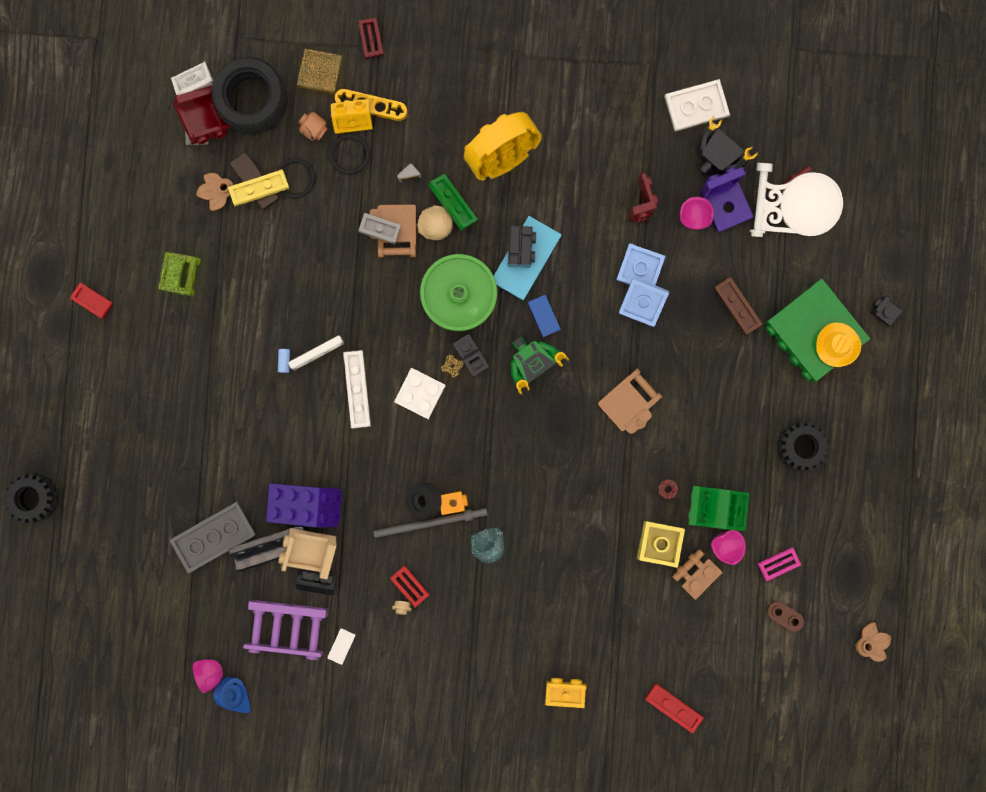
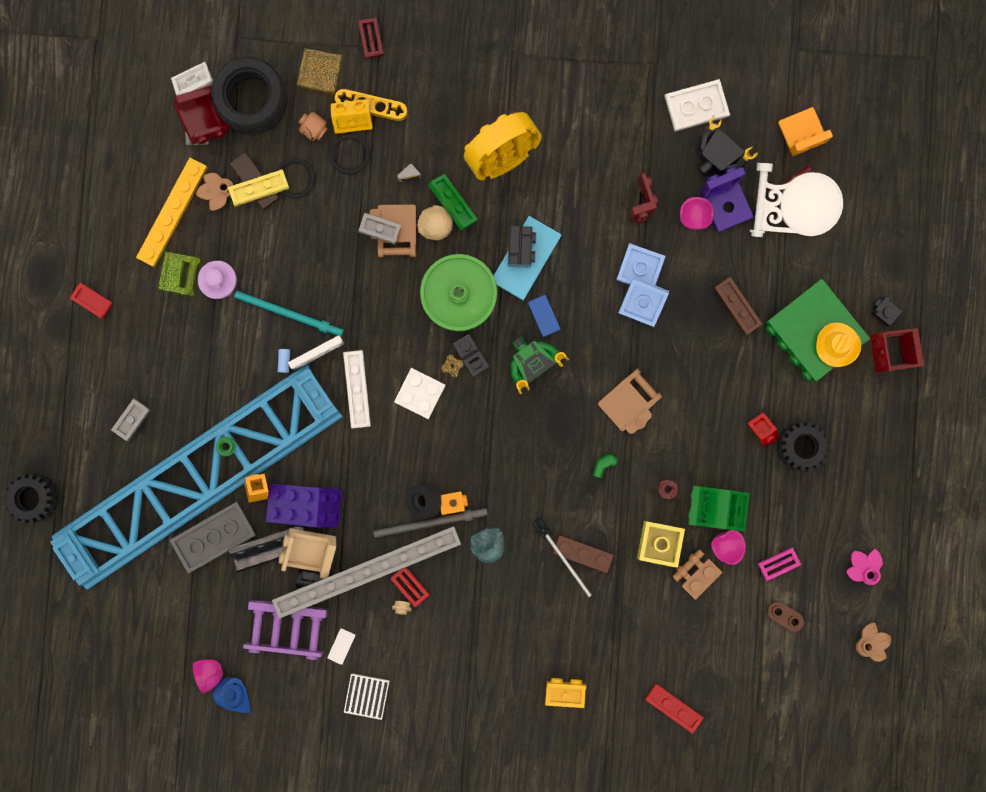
(71, 546): none -> dark azure piece
(130, 420): none -> light grey plate
(172, 212): none -> yellow plate
(217, 279): none -> lavender plate
(219, 446): none -> green plate
(256, 487): none -> light orange brick
(323, 326): none -> teal bar
(366, 572): none -> light grey plate
(366, 696): none -> tile
(540, 526): none -> flat silver piece
(584, 554): none -> reddish brown plate
(604, 462): none -> green arm
(763, 429): none -> red bracket
(803, 131): none -> light orange bracket
(863, 565): none -> dark pink plate
(908, 339): none -> dark red window

